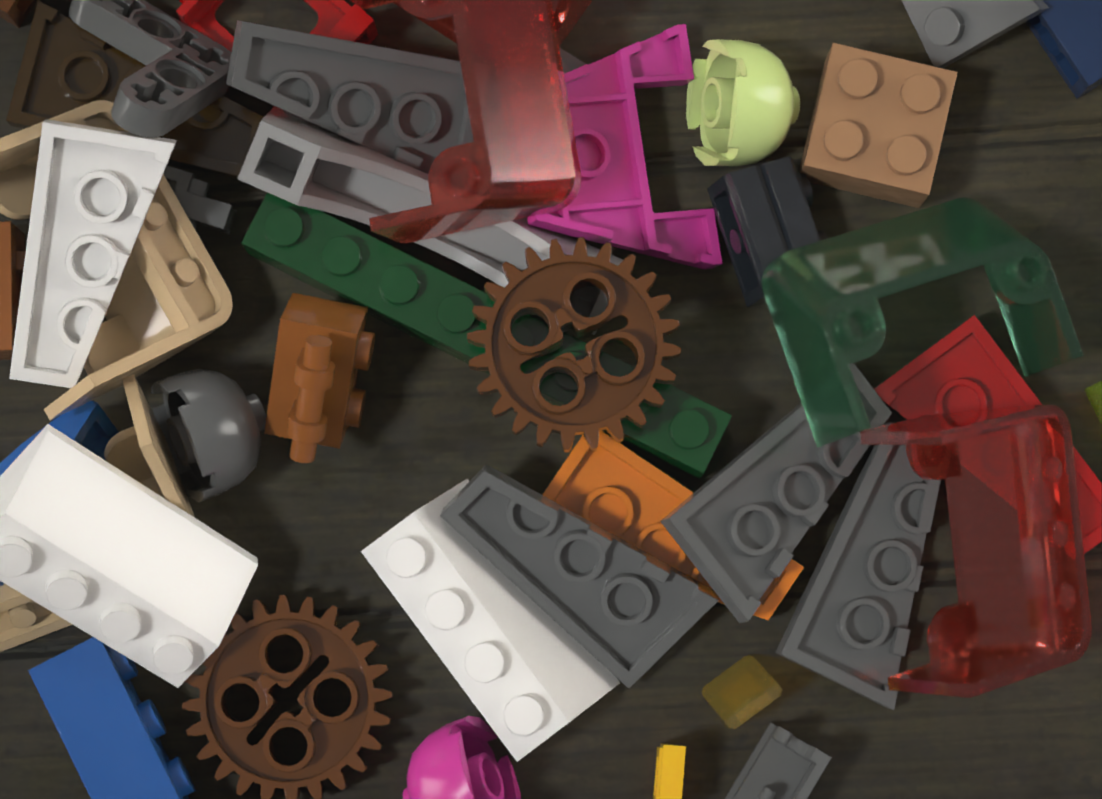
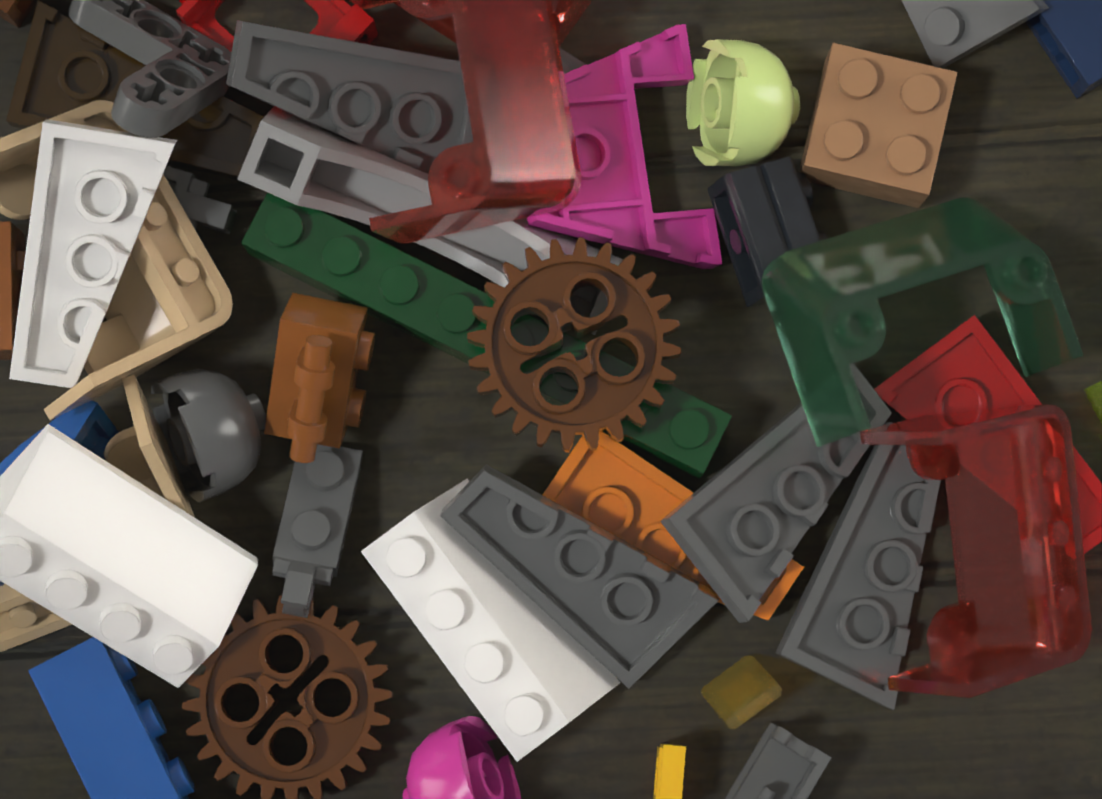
(315, 524): none -> dark grey hinge

